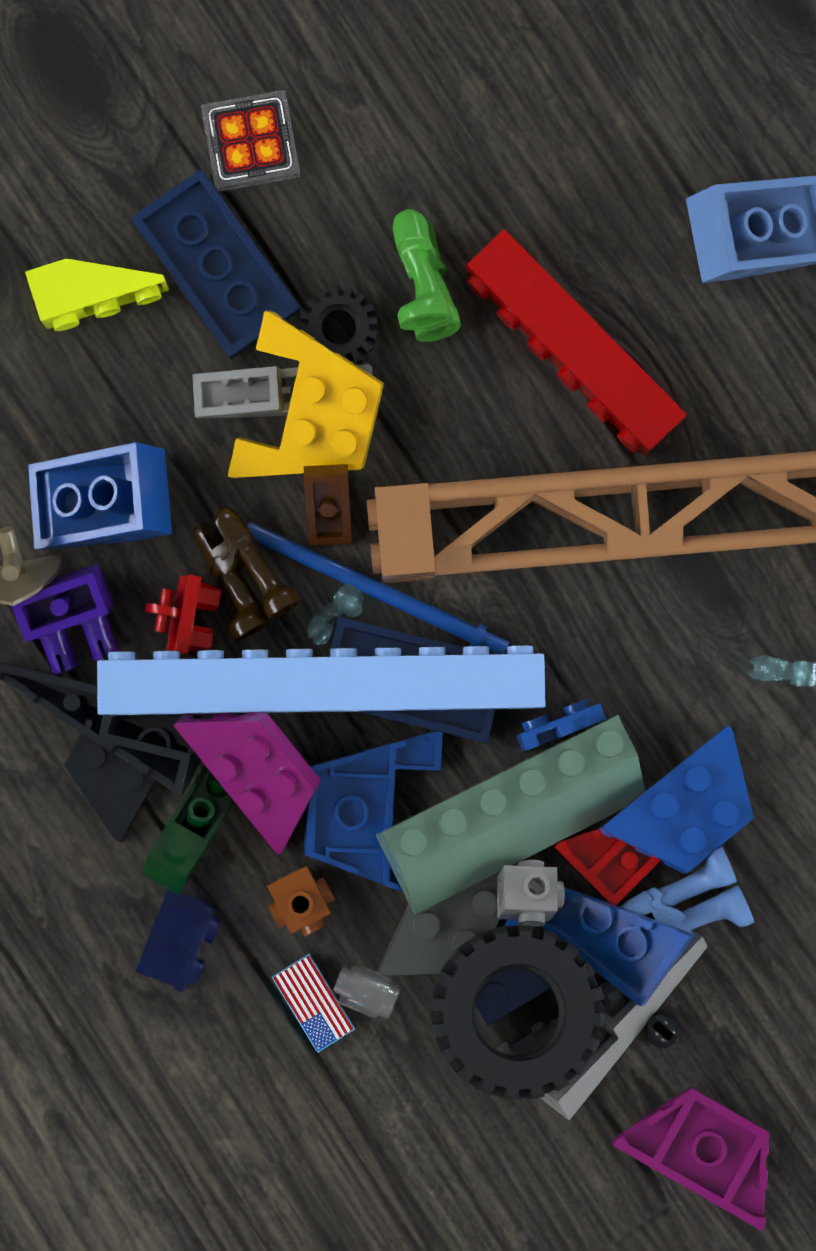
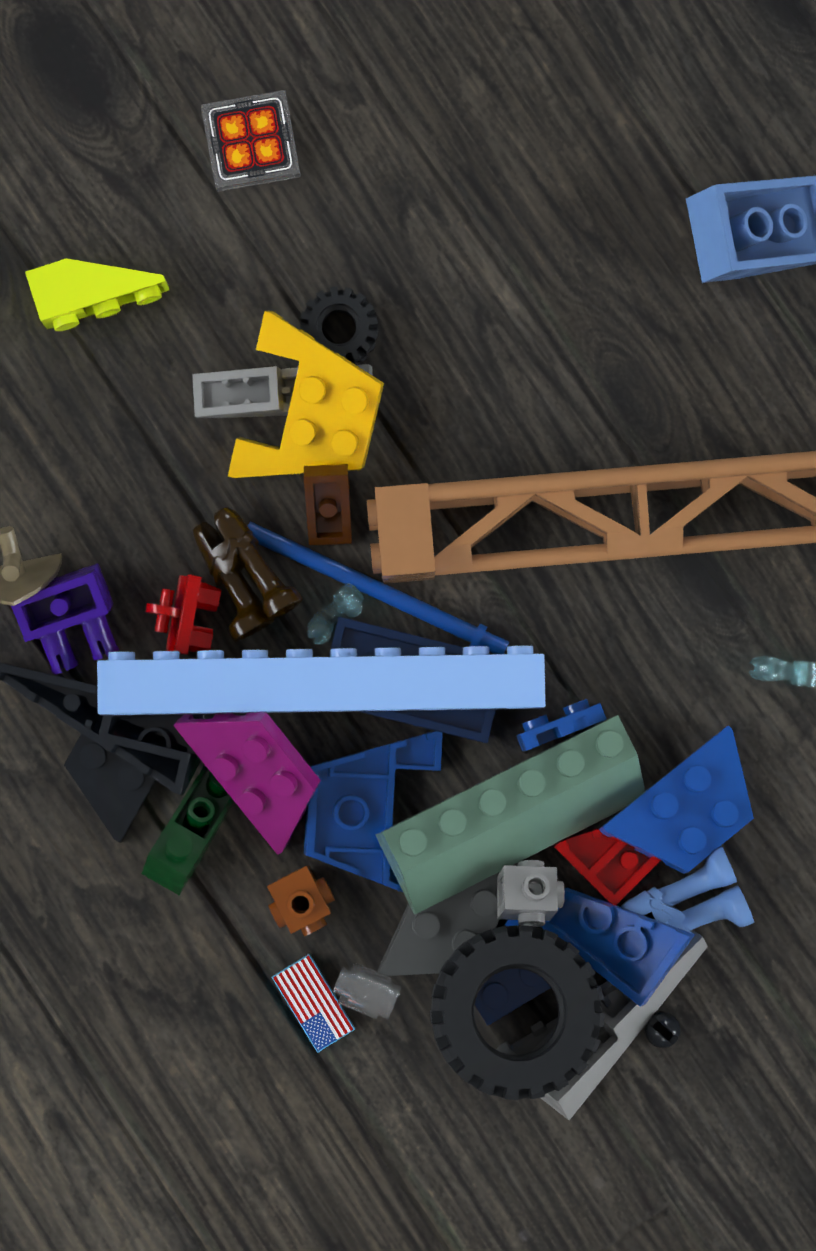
(100, 497): blue slope -> none
(178, 939): clear blue bracket -> none
(214, 262): dark blue plate -> none
(433, 310): bright green piece -> none
(573, 343): red brick -> none
(705, 1151): magenta wing -> none

